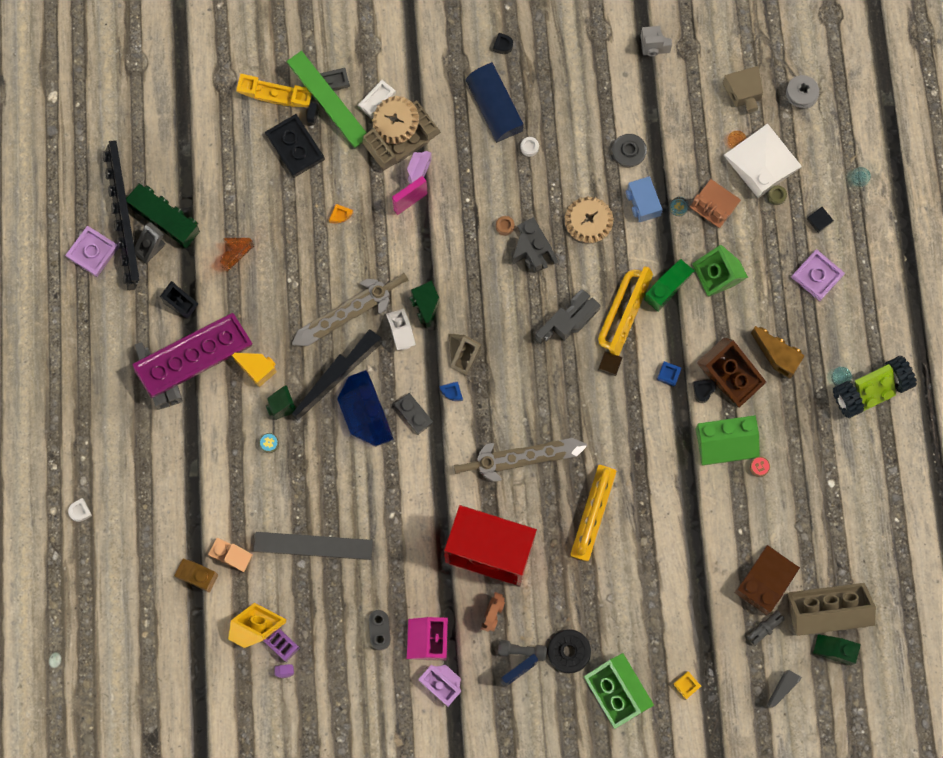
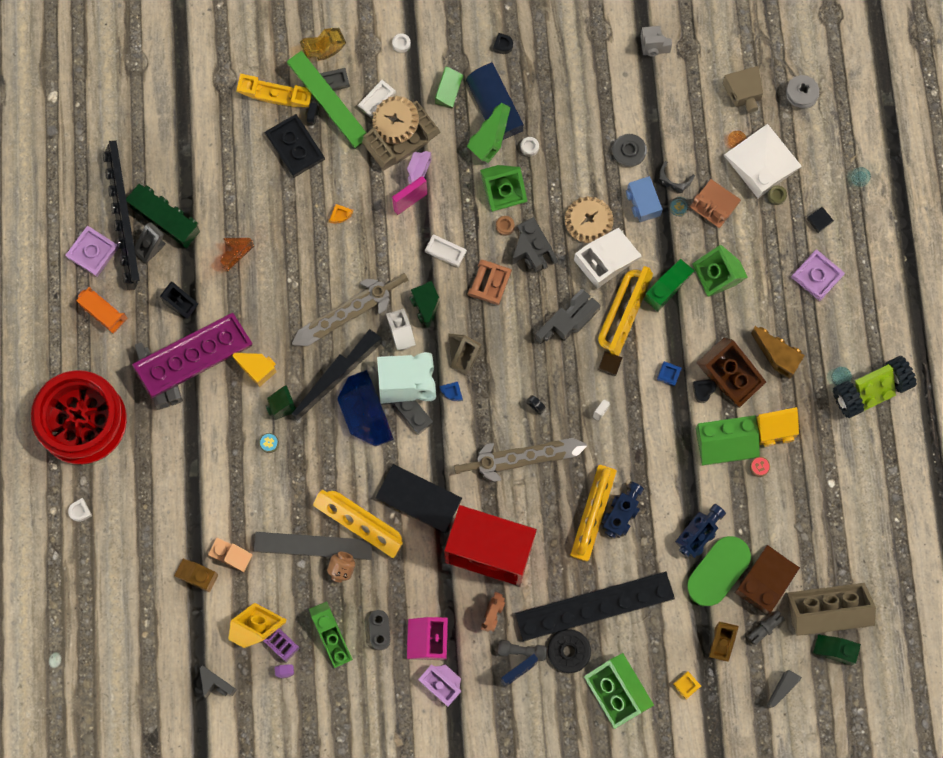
(66, 389): none -> red wheel
(101, 310): none -> orange window
(210, 680): none -> dark grey slope
(324, 45): none -> clear yellow brick
(330, 634): none -> bright green slope
(341, 566): none -> medium nougat head
(360, 517): none -> yellow piece
(401, 43): none -> white tile
(406, 378): none -> light aqua piece
(419, 498): none -> black tile
(445, 250): none -> white tile
(448, 87): none -> bright green slope
(490, 136): none -> bright green slope
(495, 285): none -> nougat plate
(503, 186): none -> bright green slope
(536, 404): none -> black tile
(594, 606): none -> black plate
(600, 411): none -> white tile
(606, 257): none -> white slope
(622, 514): none -> dark blue brick
(675, 186): none -> dark grey cap
(700, 532): none -> dark blue brick
(719, 571): none -> bright green tile
(723, 641): none -> pearl gold slope
(778, 426): none -> yellow slope

